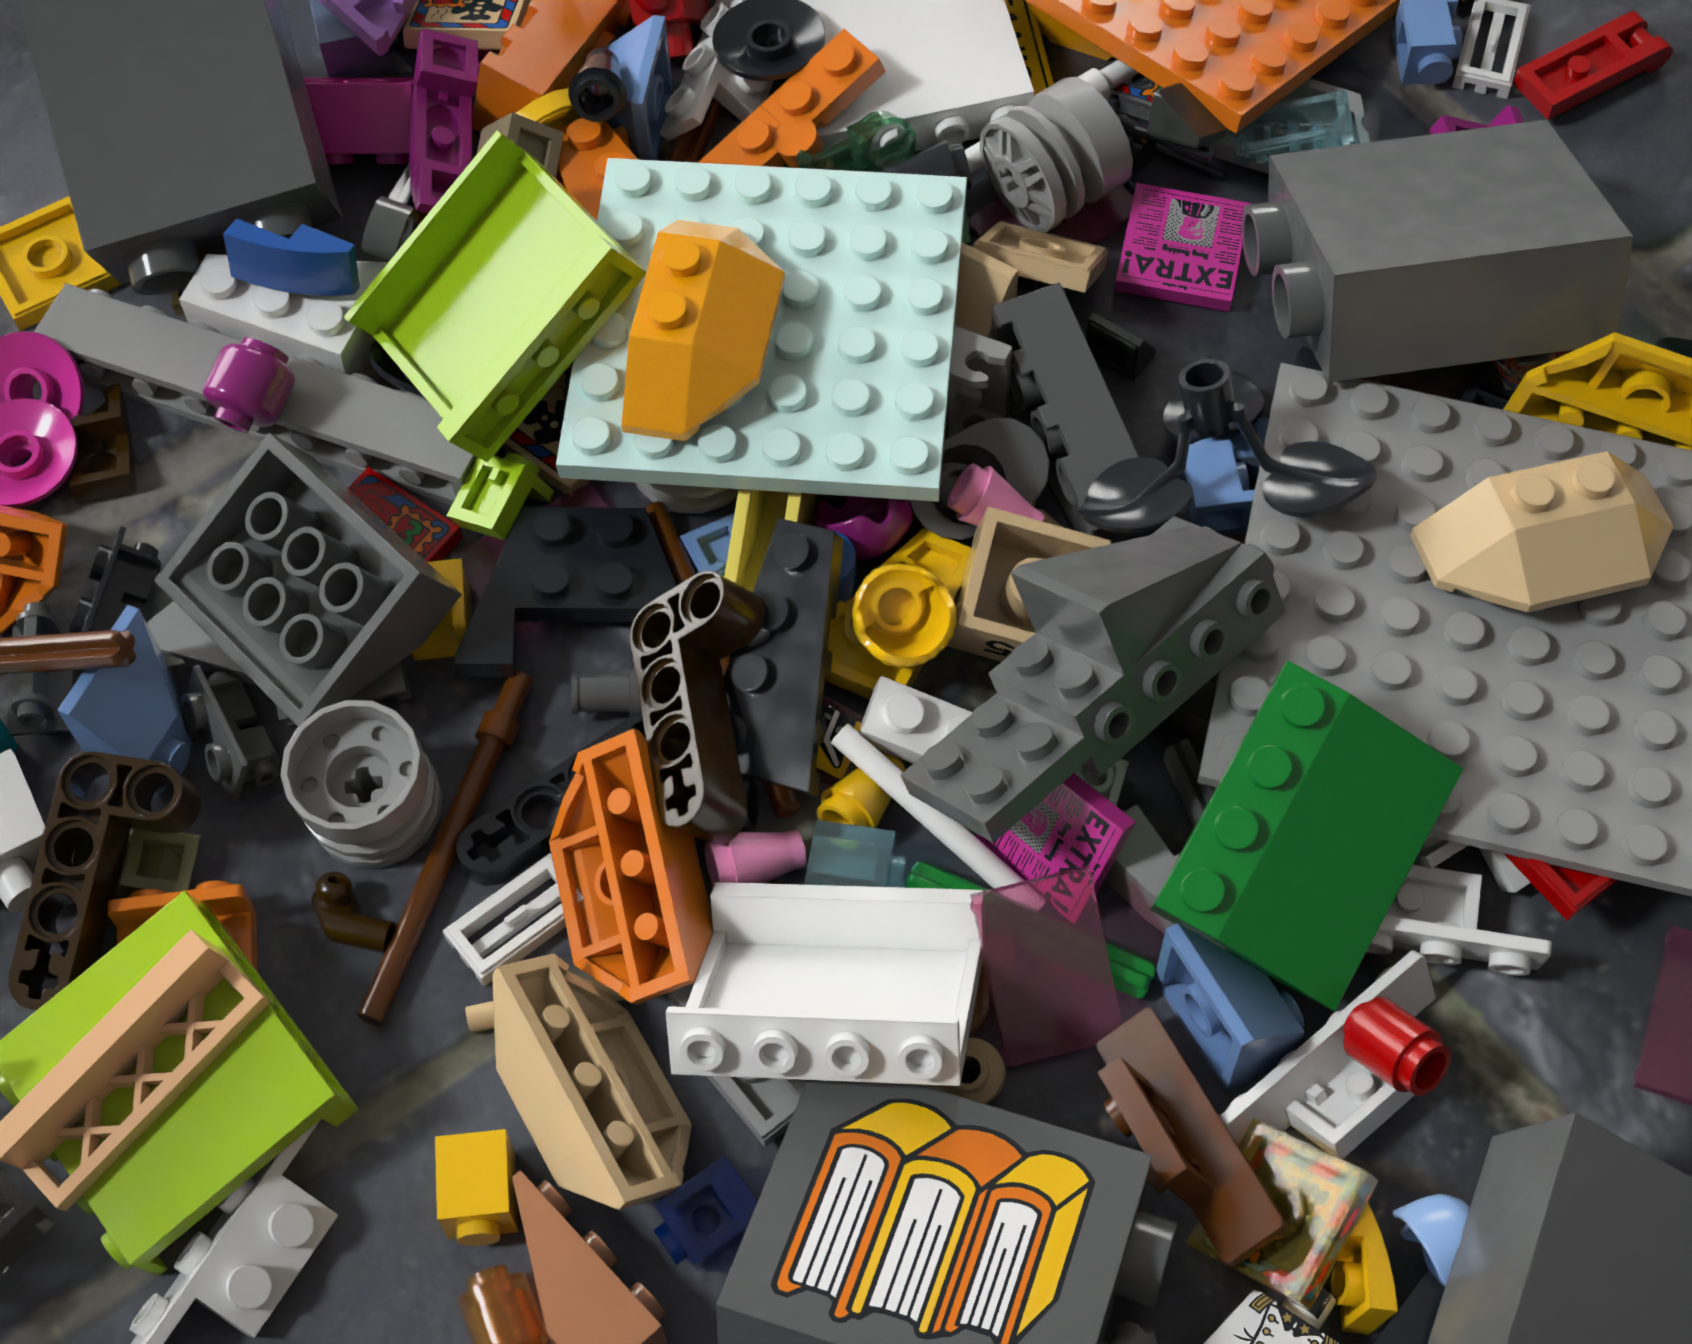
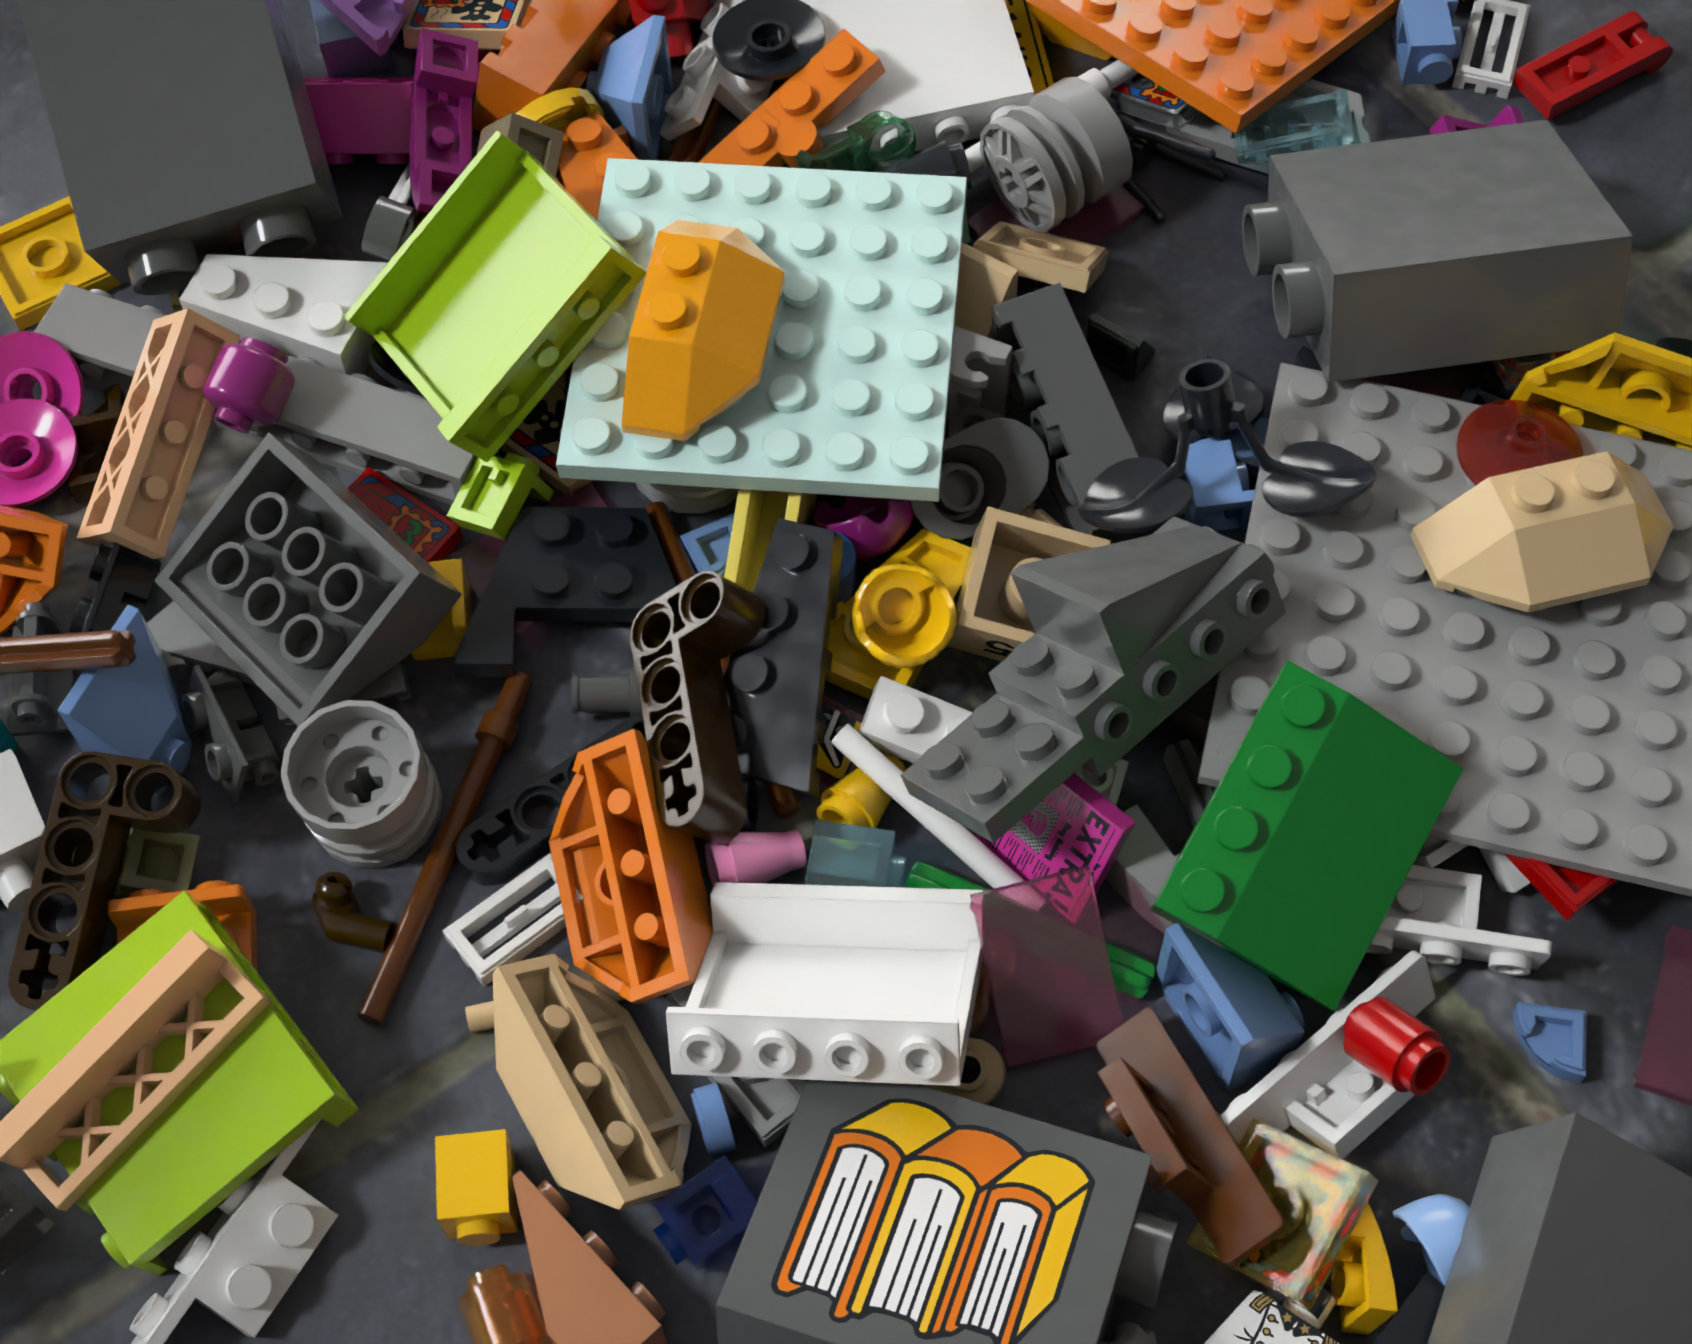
(156, 437): none -> light nougat fence
(303, 264): blue slope -> none
(598, 87): black cone -> none
(713, 1119): none -> medium blue tile
(982, 488): bright pink cone -> none
(1181, 247): dark pink tile -> none
(1182, 118): pearl dark grey slope -> none
(1512, 438): none -> clear red dish
(1553, 1038): none -> medium blue tile

